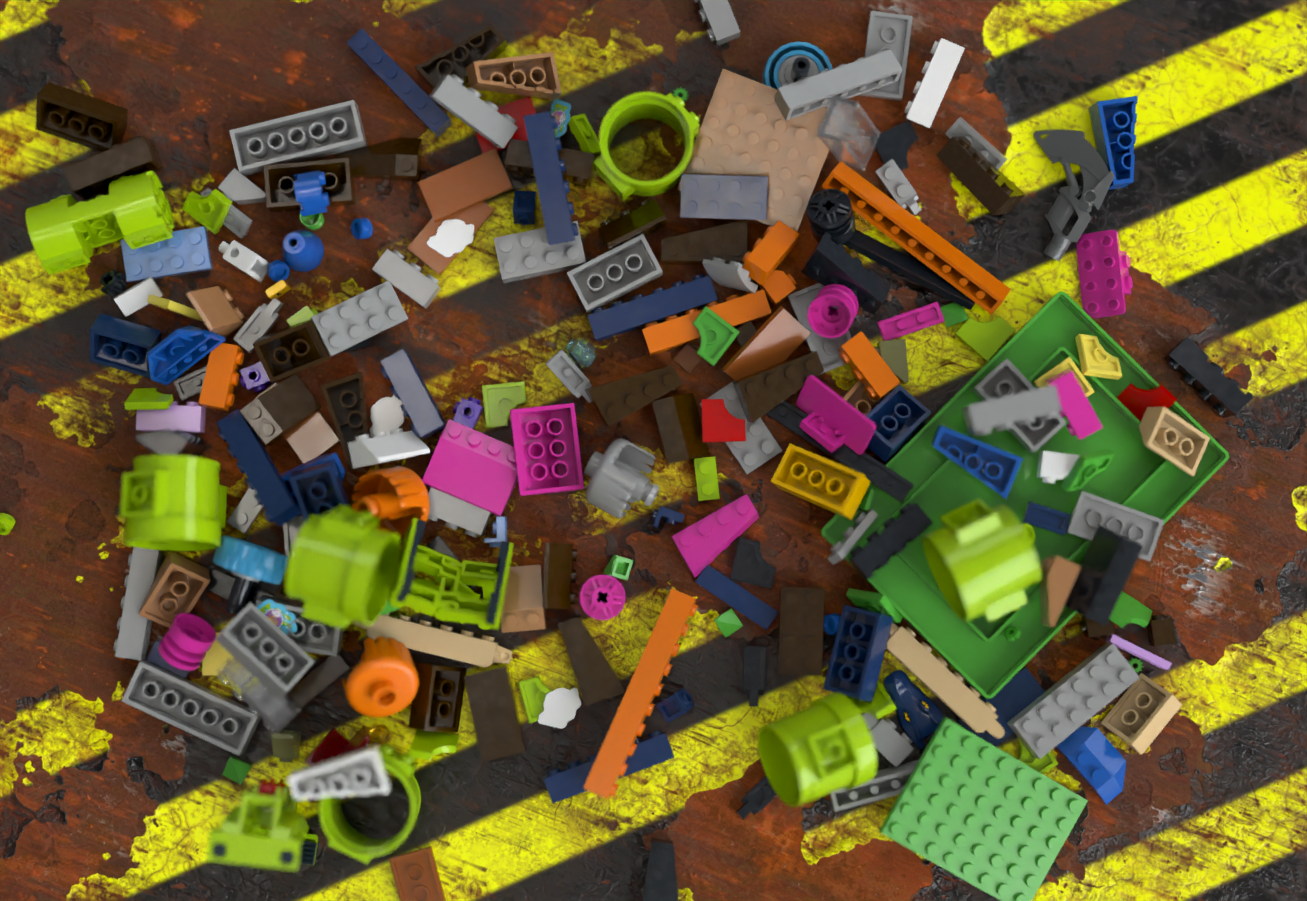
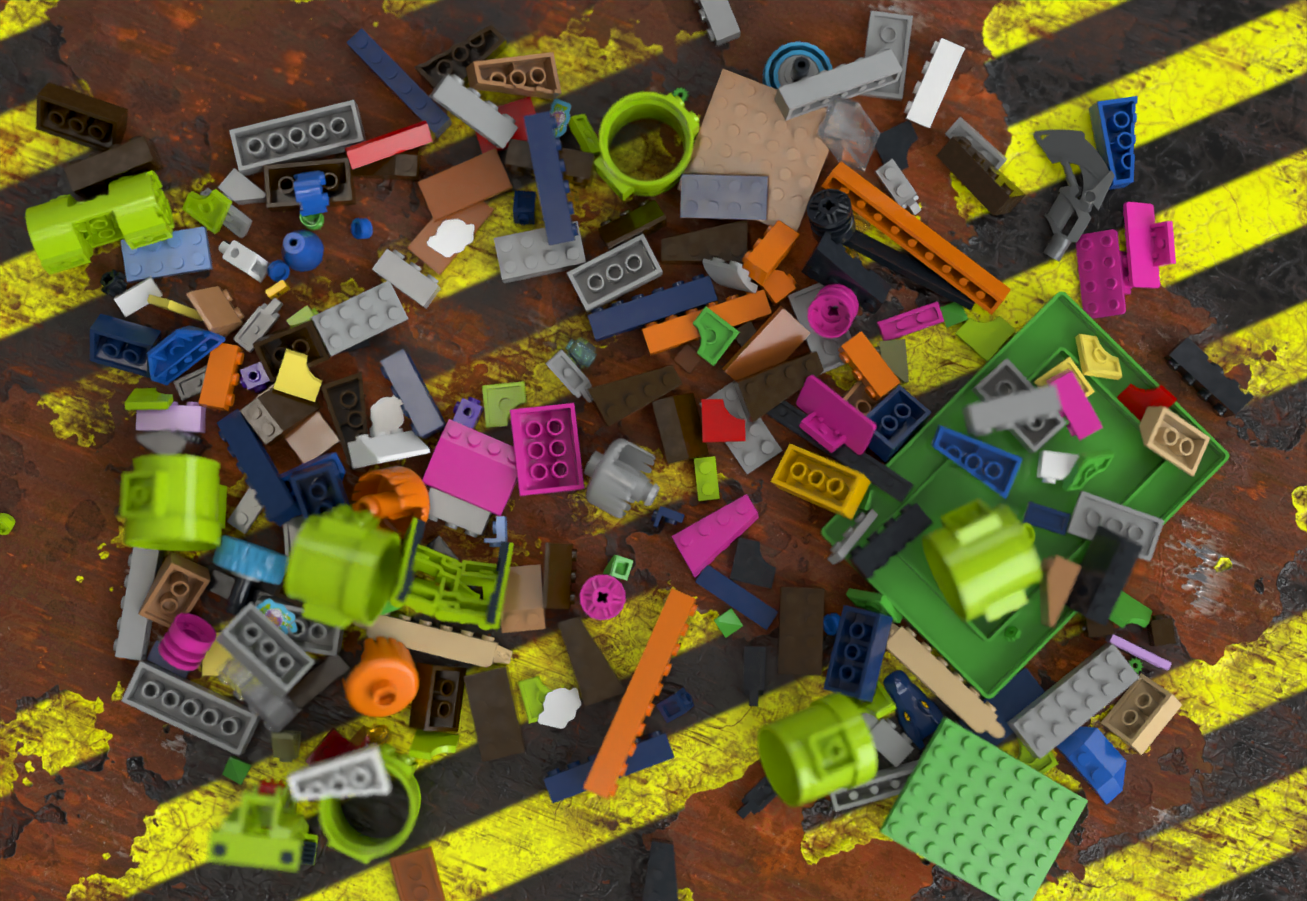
(296, 378): none -> light yellow tile
(388, 144): none -> tile
(1147, 244): none -> dark pink bracket

